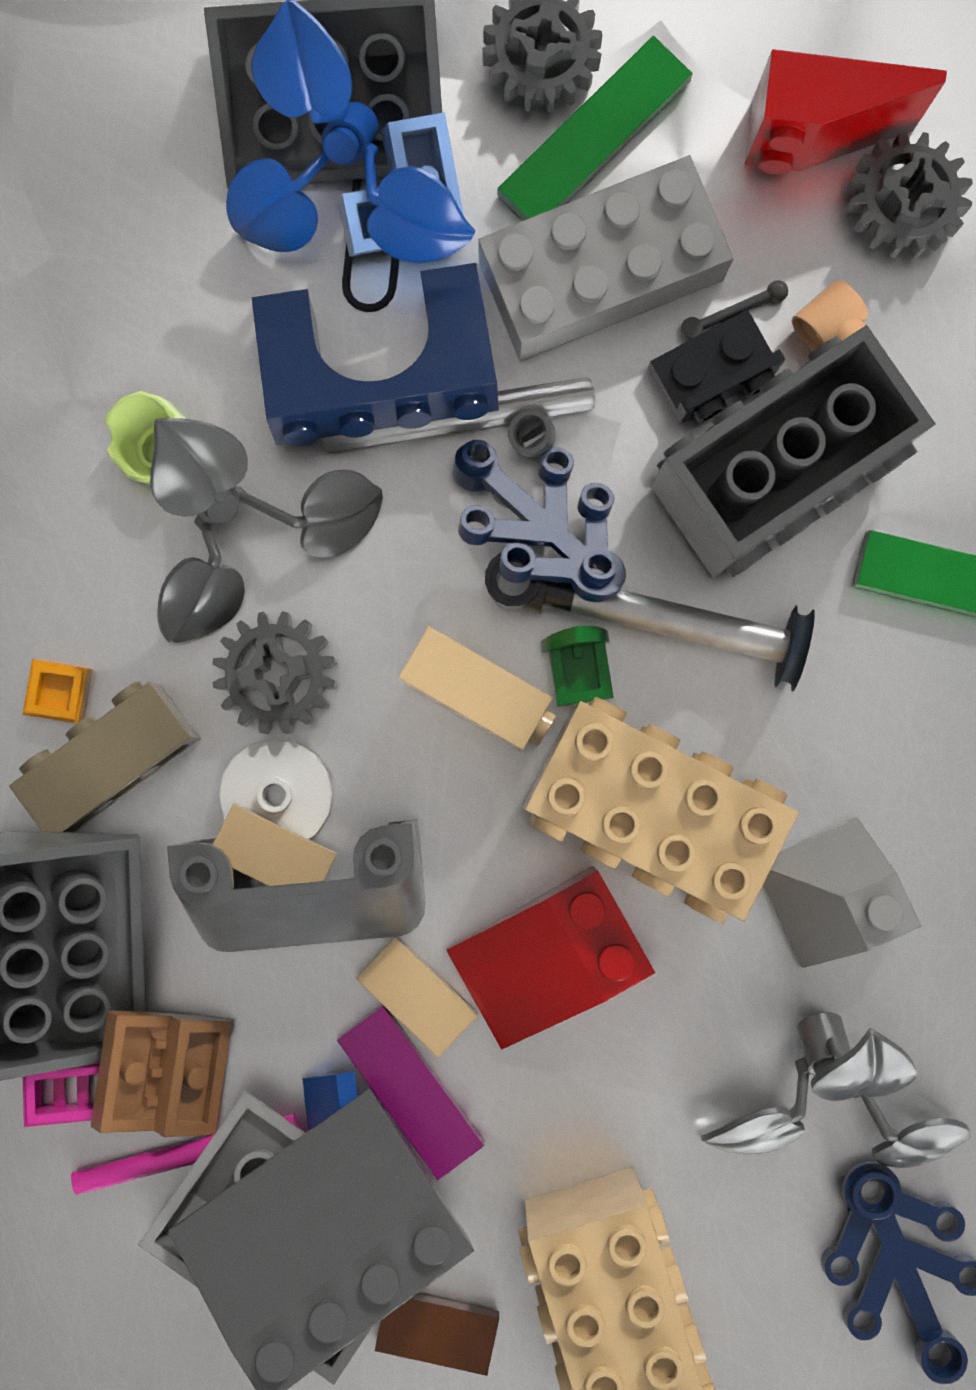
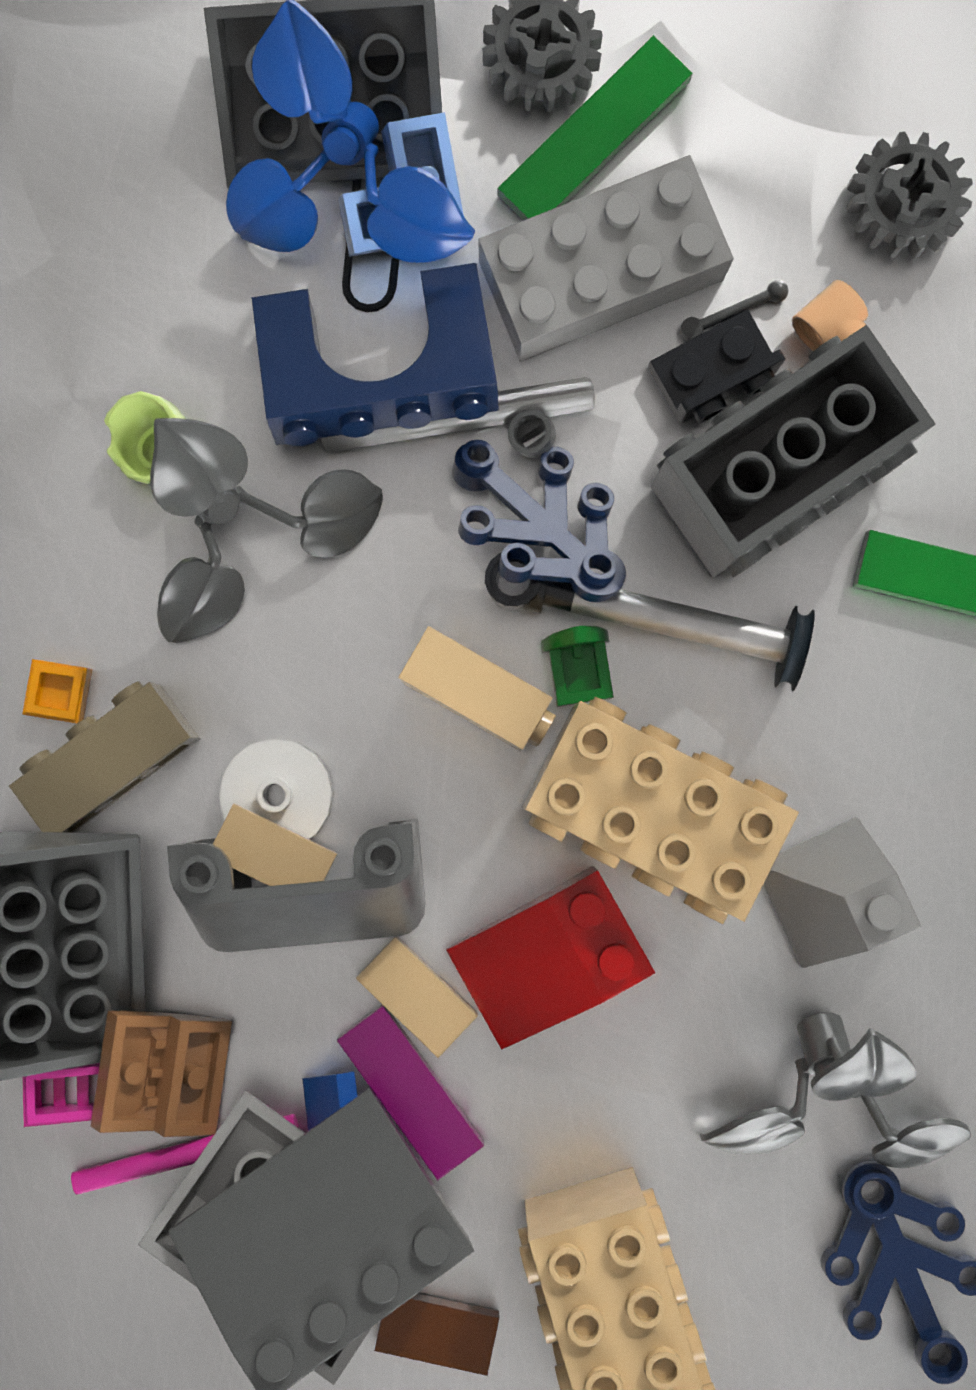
(251, 677): dark grey gear -> none
(832, 106): red slope -> none

